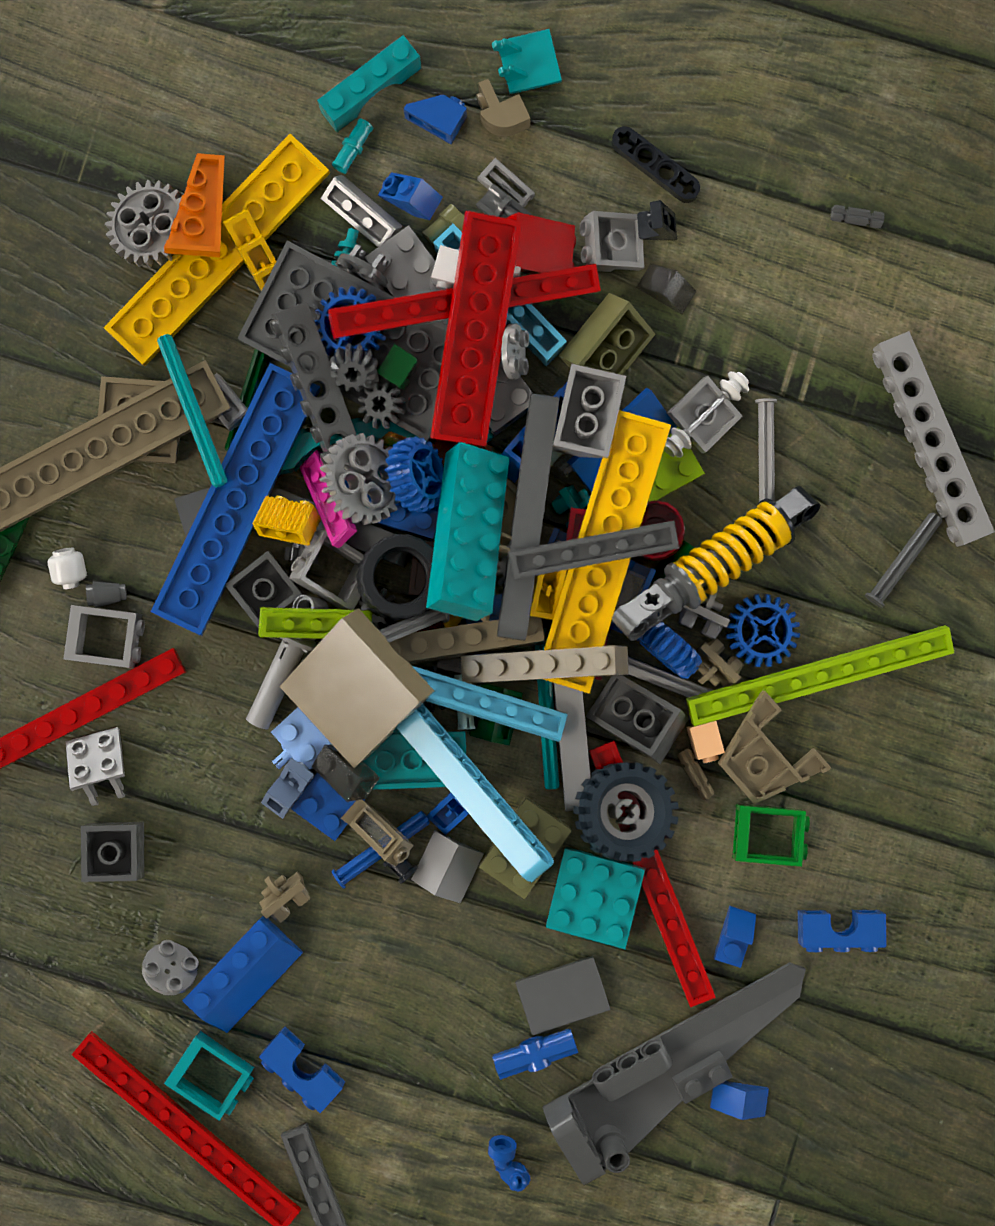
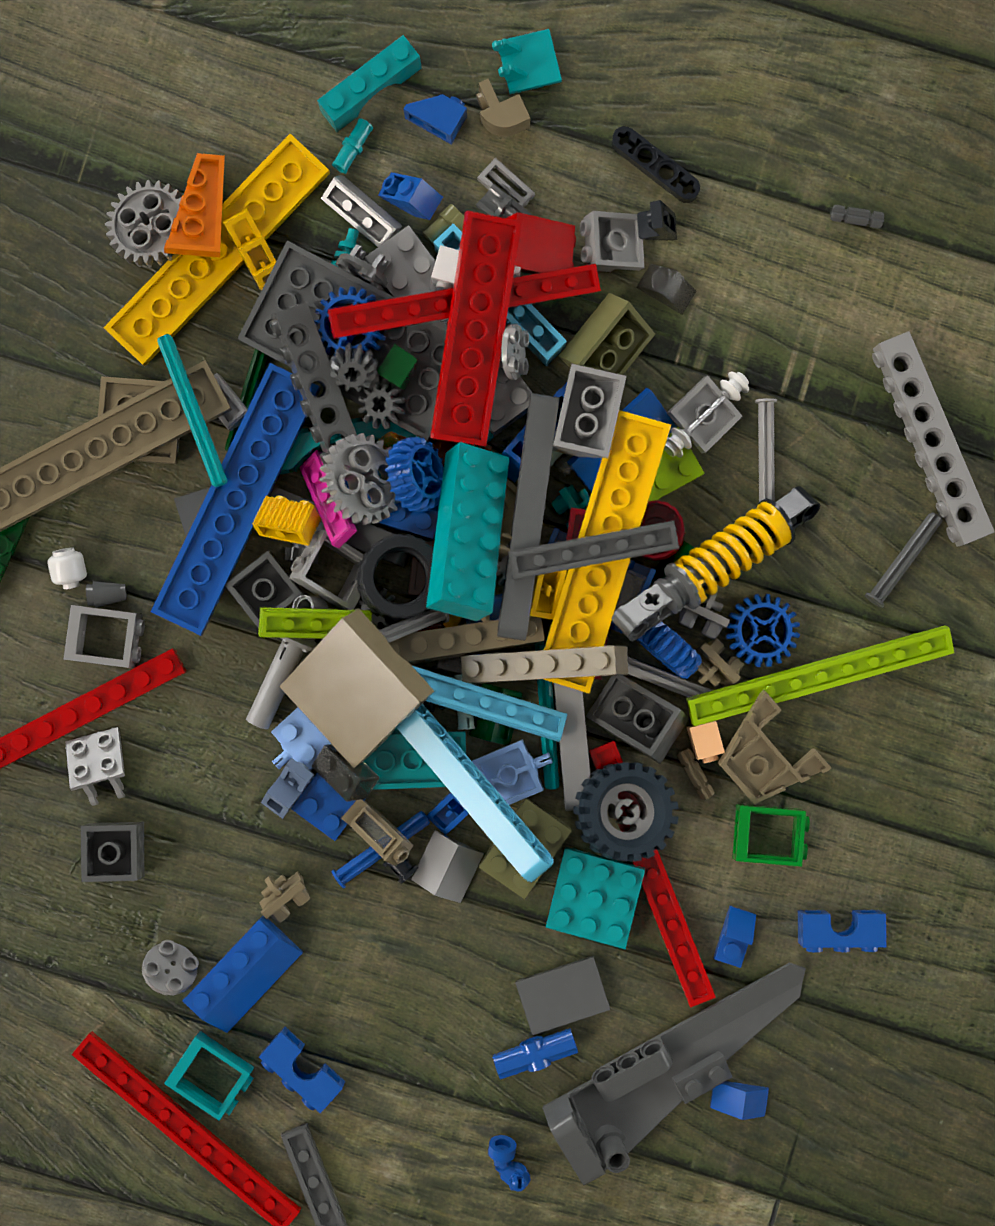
(513, 771): none -> light blue plate

